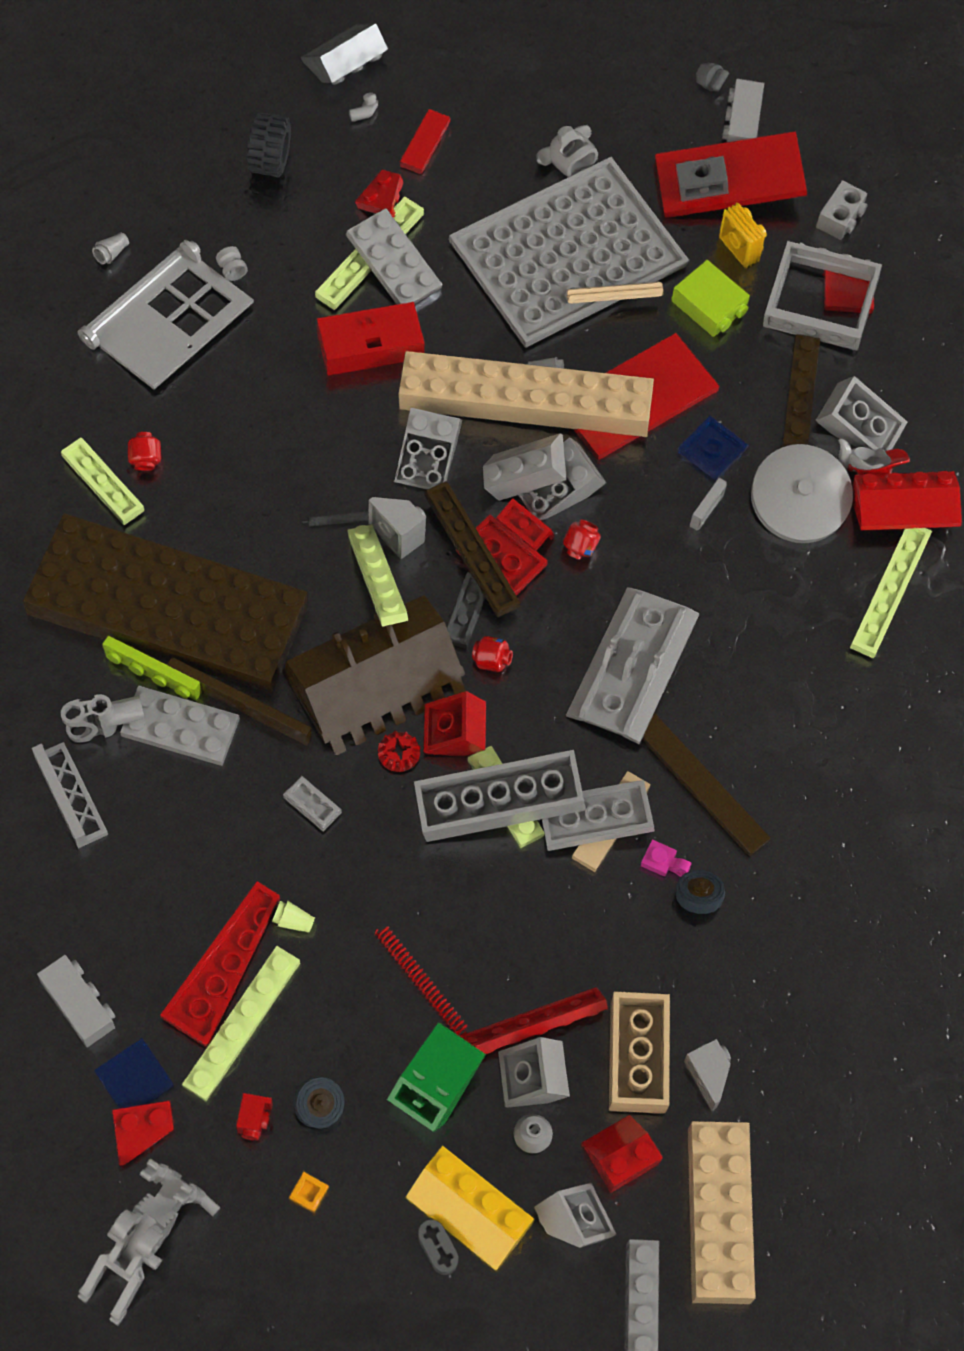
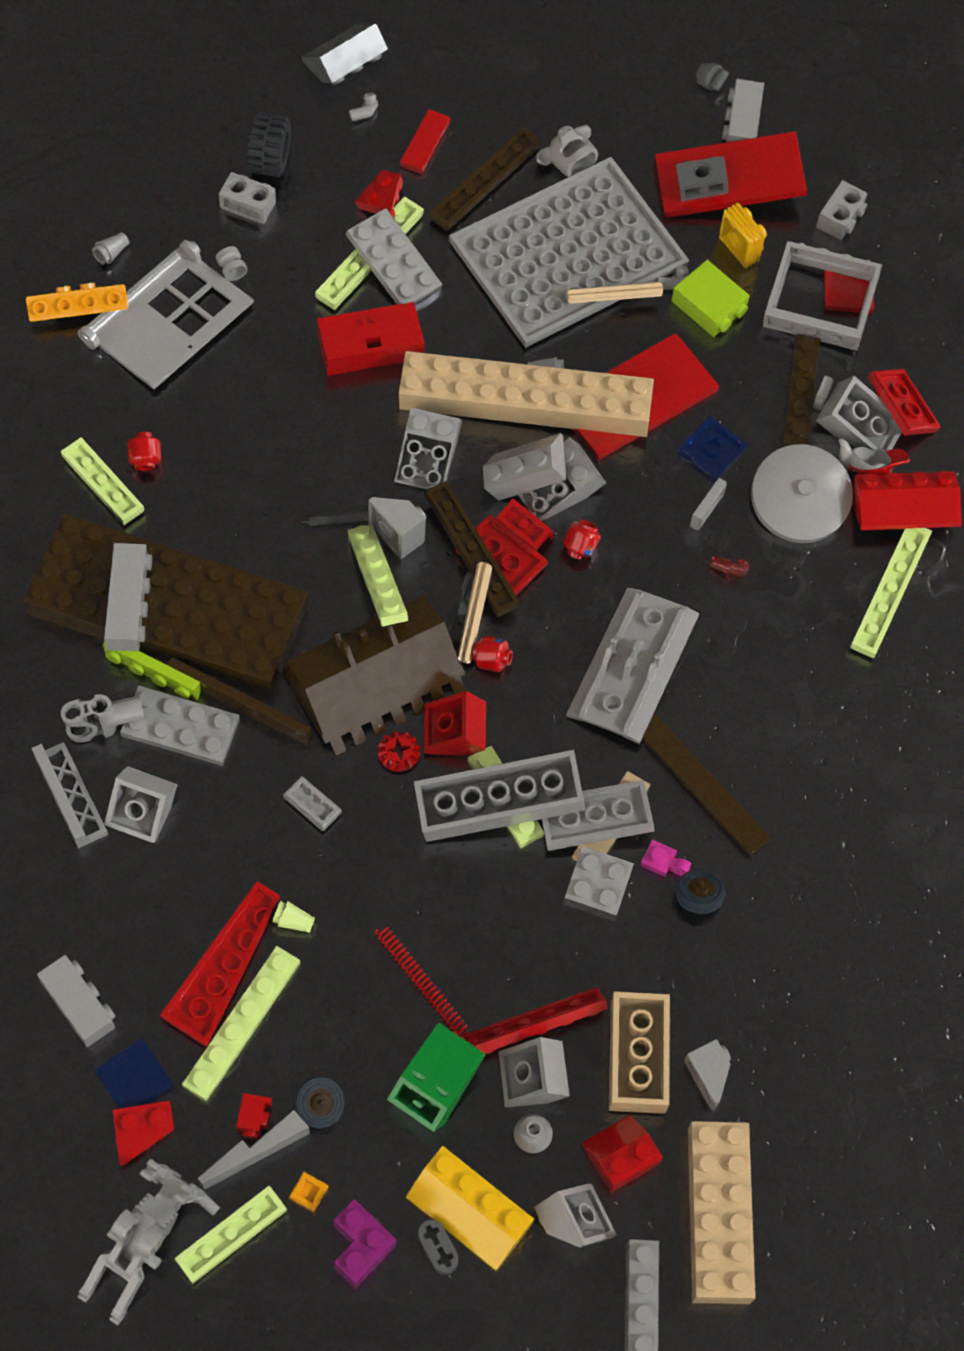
(77, 302): none -> light orange bracket
(126, 597): none -> light grey brick
(140, 804): none -> light grey slope
(230, 1234): none -> yellowish green plate
(241, 197): none -> light grey brick
(241, 1156): none -> light grey slope
(368, 1242): none -> magenta brick
(474, 612): none -> tan axle
(485, 179): none -> dark brown plate
(599, 880): none -> light grey plate
(670, 283): none -> light grey arm
(736, 569): none -> clear red arm
(823, 393): none -> light grey tile
(904, 402): none -> red tile

